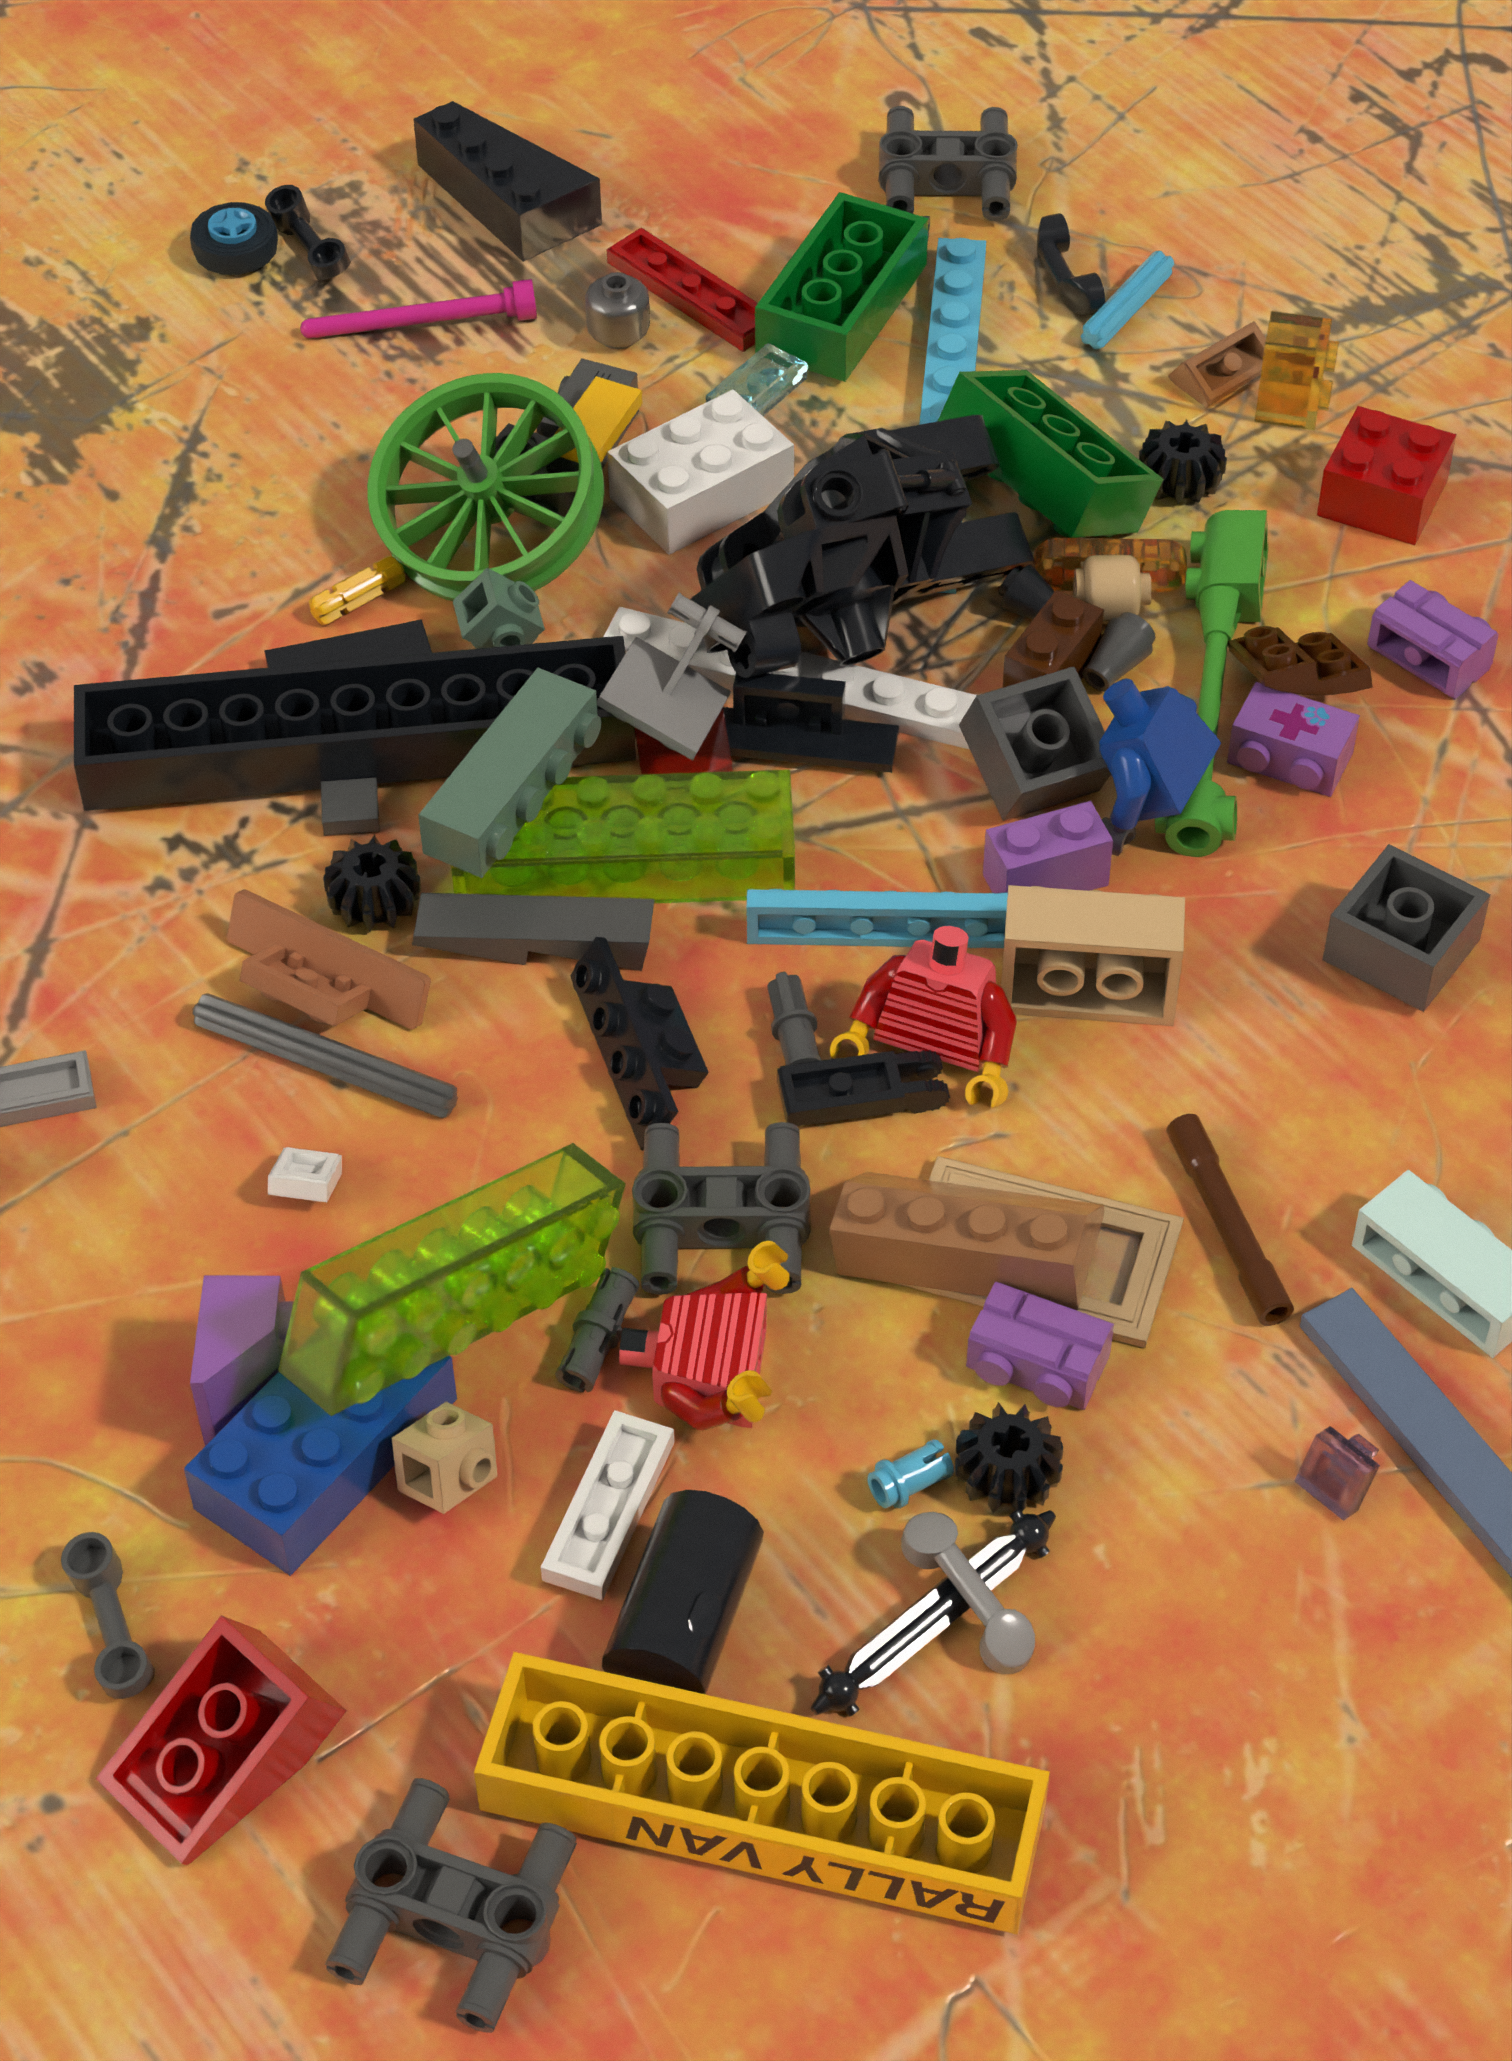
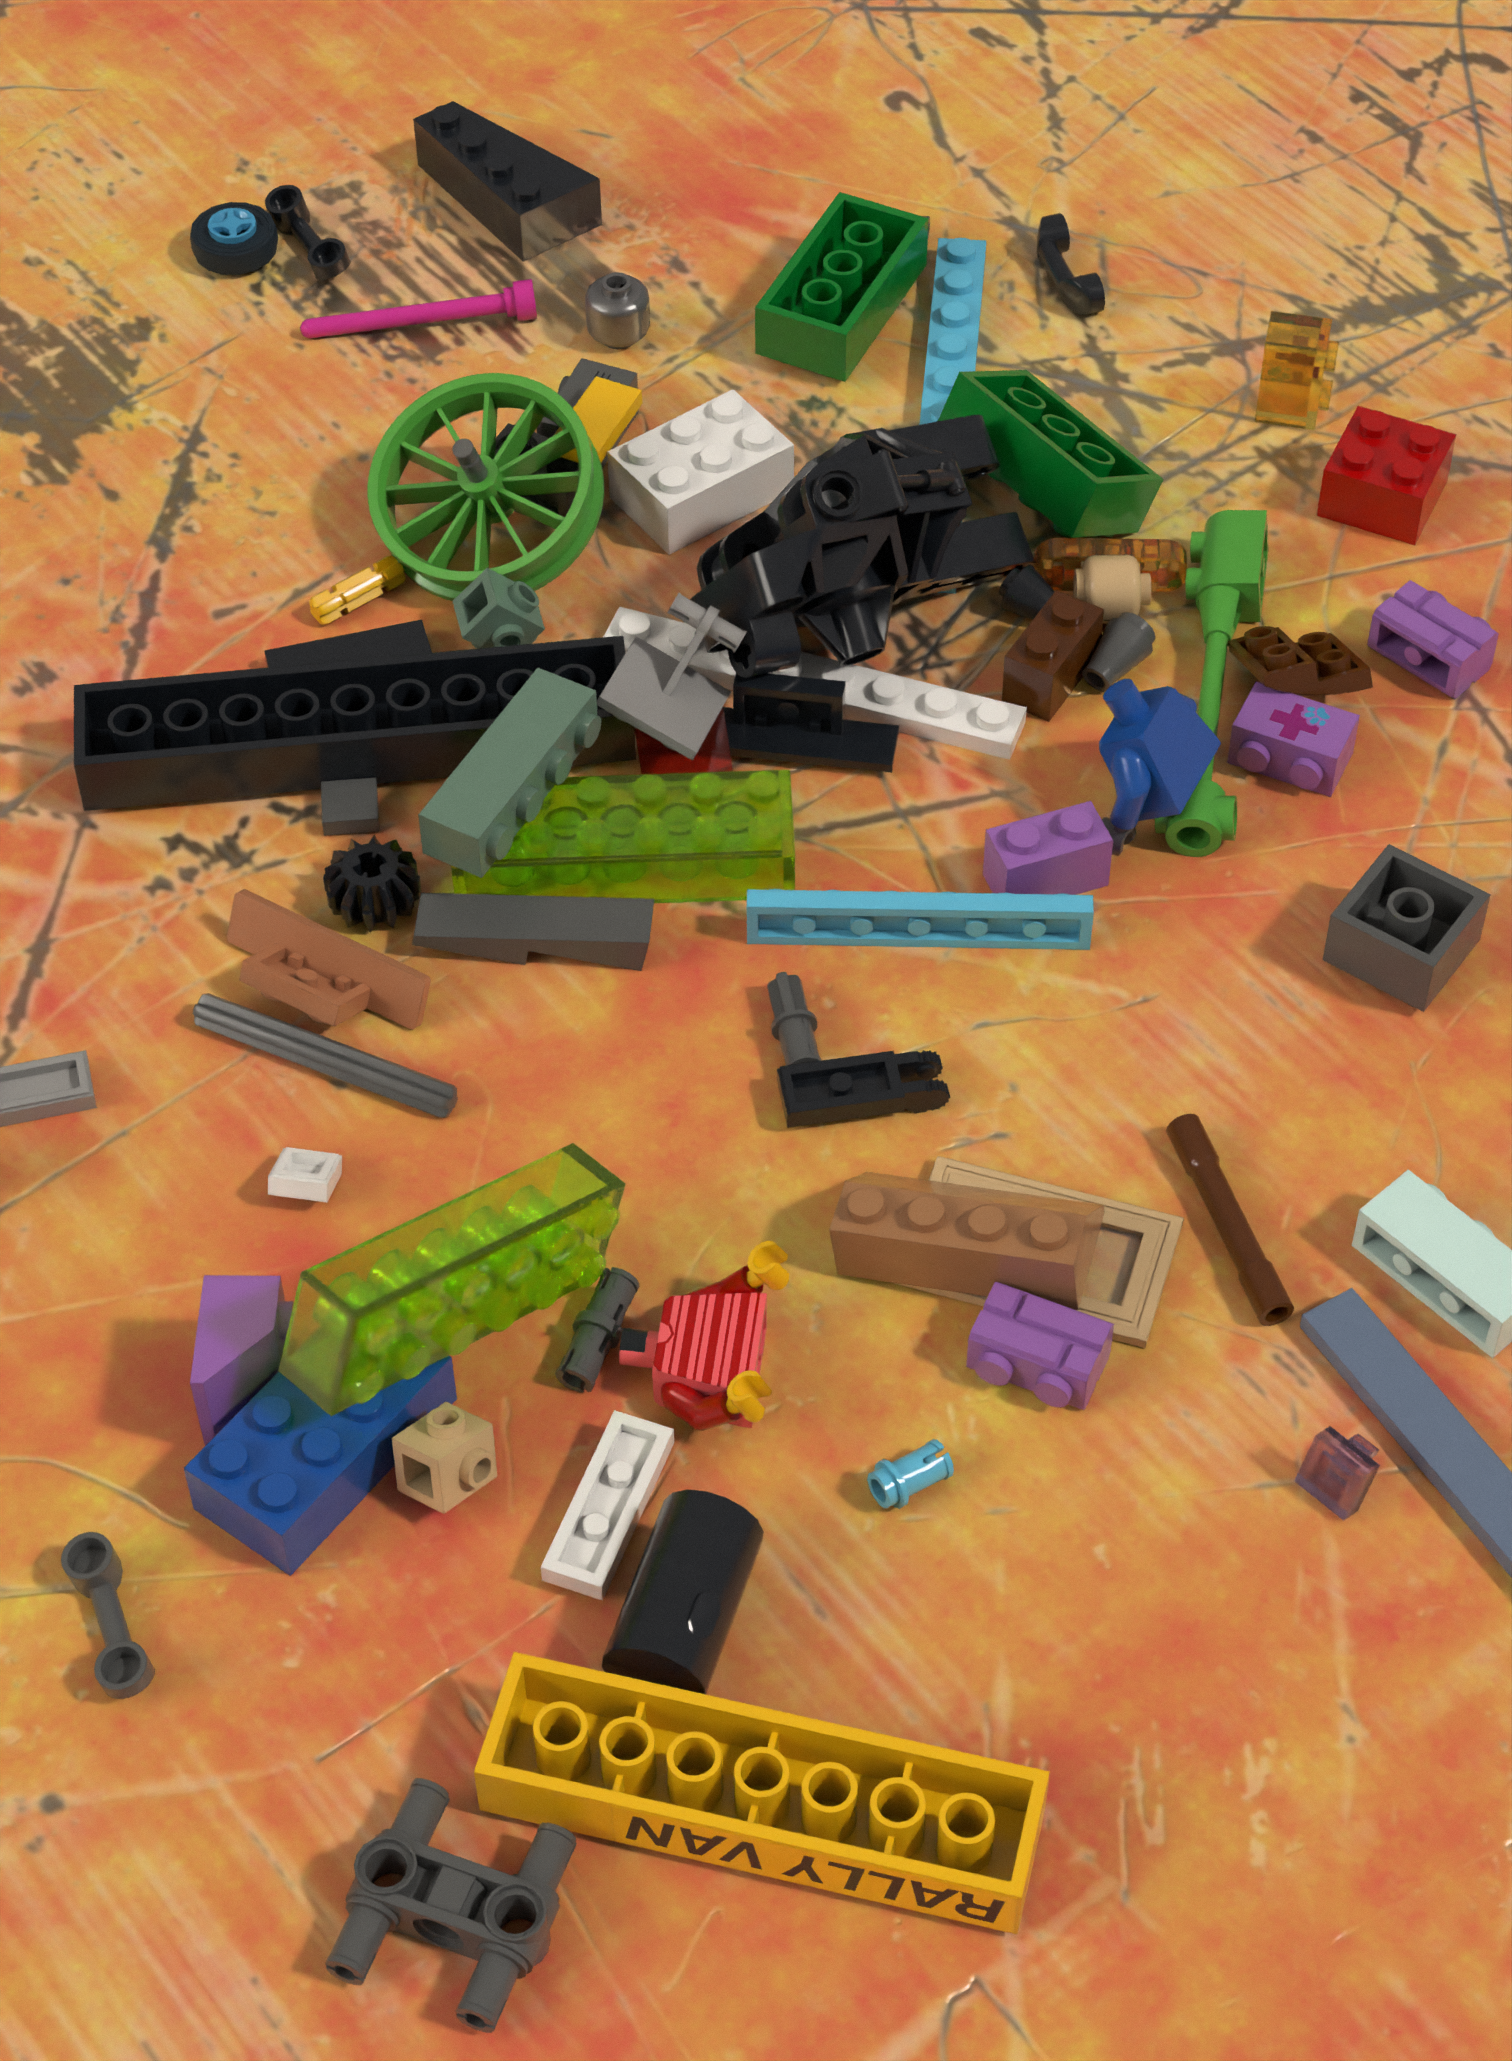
(219, 1739): red slope -> none
(639, 1037): black bracket -> none
(686, 286): red tile -> none
(718, 1205): dark grey piece -> none
(764, 378): clear light blue plate -> none
(929, 1615): black wheel -> none
(942, 1004): torso -> none
(948, 162): dark grey piece -> none
(1008, 1634): light grey bar -> none
(1009, 1458): black gear -> none
(1036, 743): dark grey brick -> none
(1093, 954): tan brick -> none
(1127, 300): medium azure axle -> none
(1186, 459): black gear -> none
(1222, 366): medium nougat slope -> none

